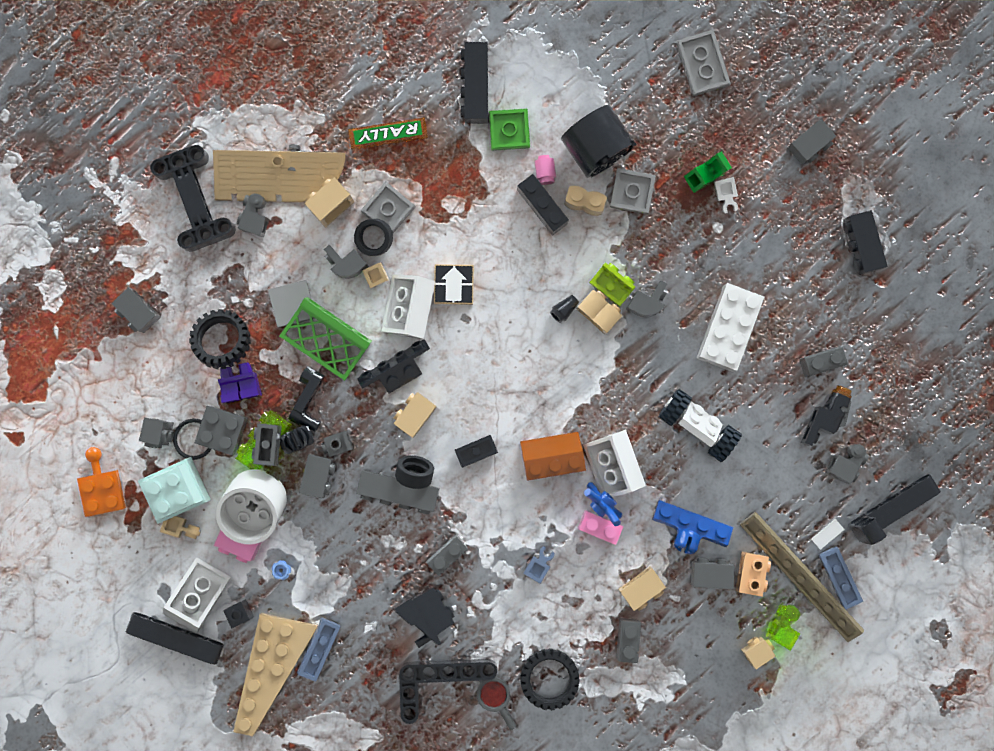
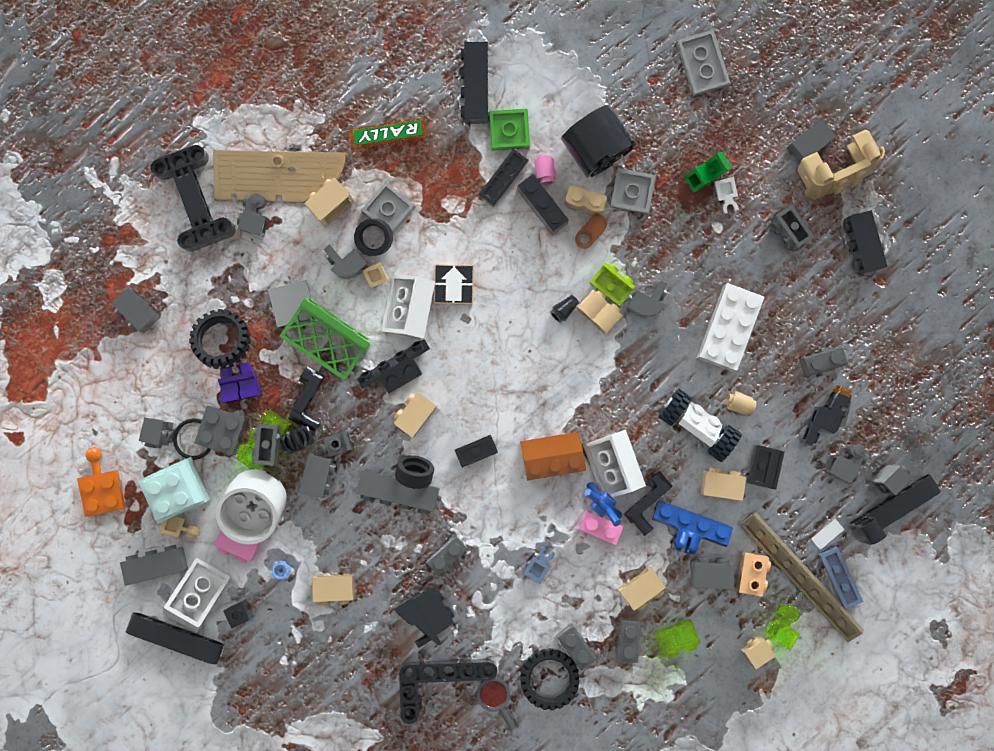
(153, 565): none -> dark grey brick
(273, 656): tan wing -> none
(318, 649): sand blue plate -> none
(333, 588): none -> tan brick
(503, 177): none -> black plate
(576, 646): none -> dark grey brick
(593, 228): none -> dark orange piece
(659, 486): none -> black beam
(677, 638): none -> clear neon green brick
(723, 485): none -> tan brick
(740, 403): none -> tan brick
(765, 467): none -> black plate
(791, 228): none -> dark grey brick
(820, 179): none -> tan container
(892, 479): none -> dark grey brick

